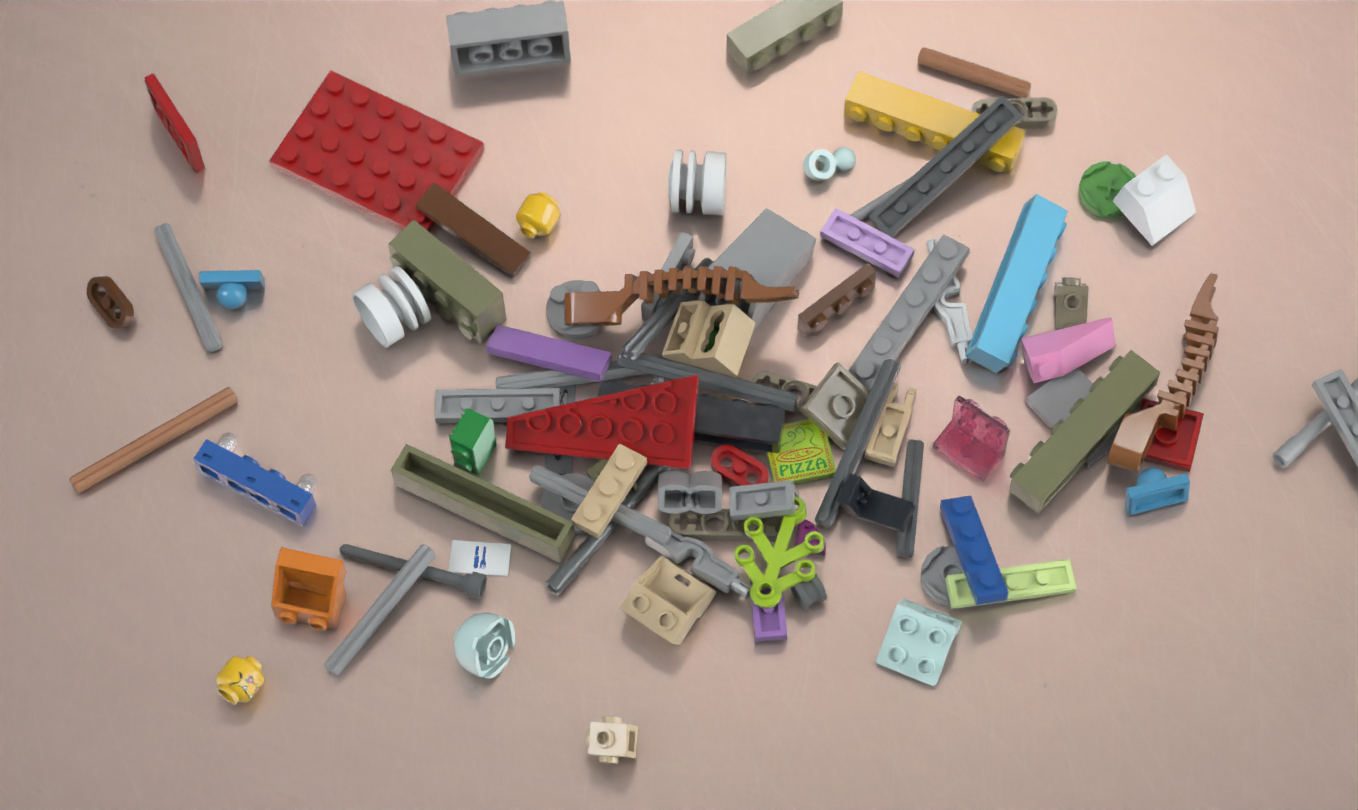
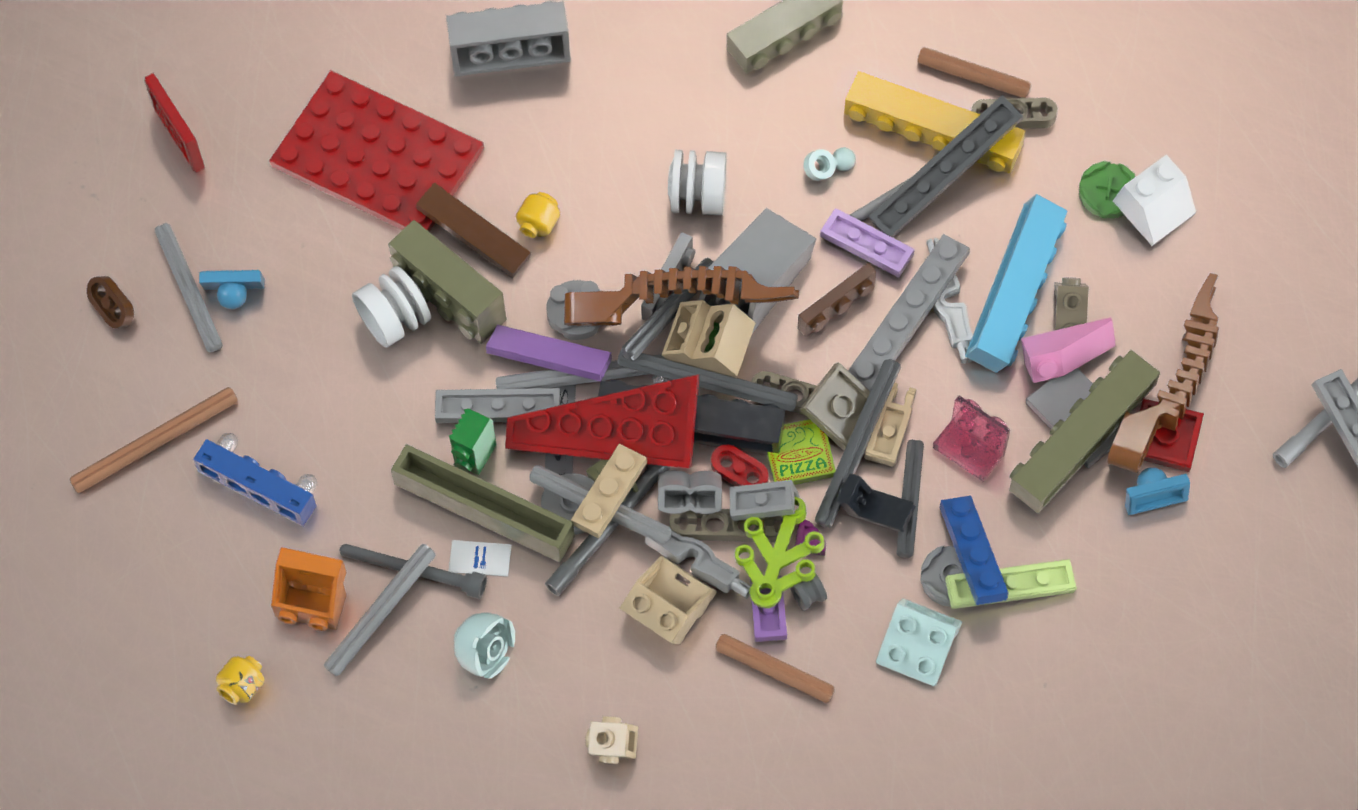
(775, 668): none -> nougat axle

